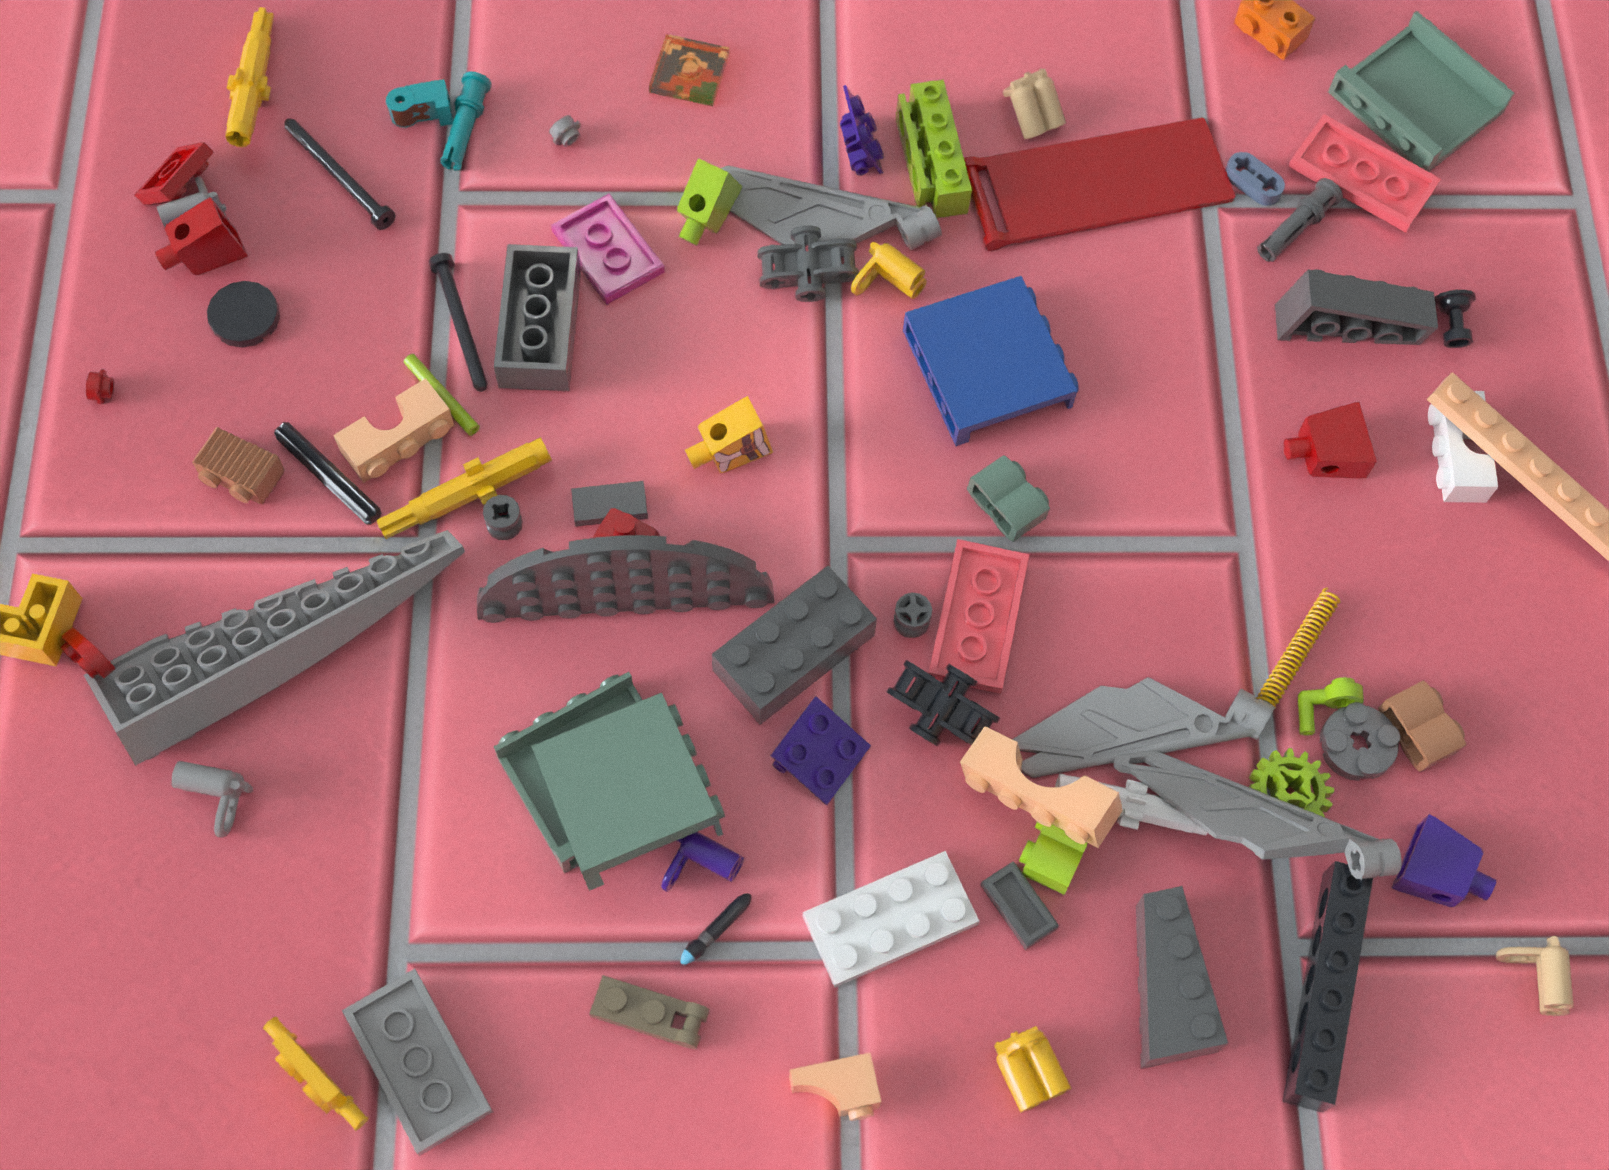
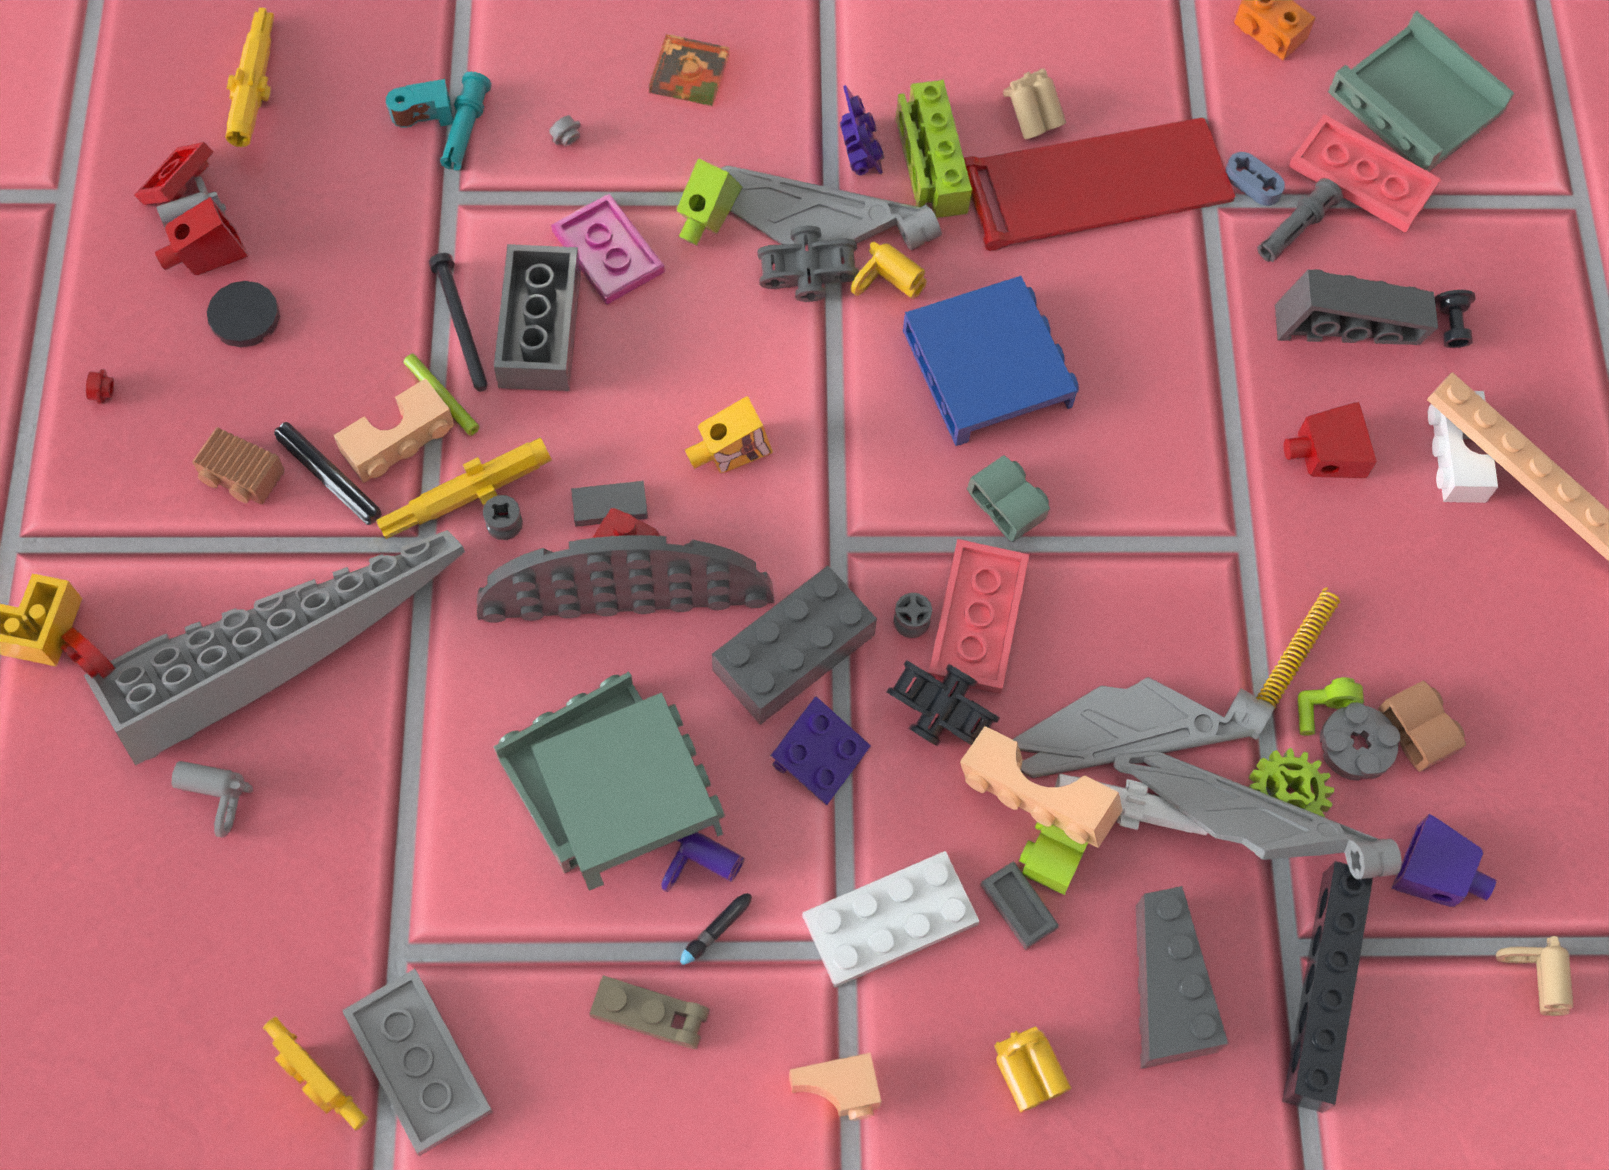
(381, 216): black bar -> none

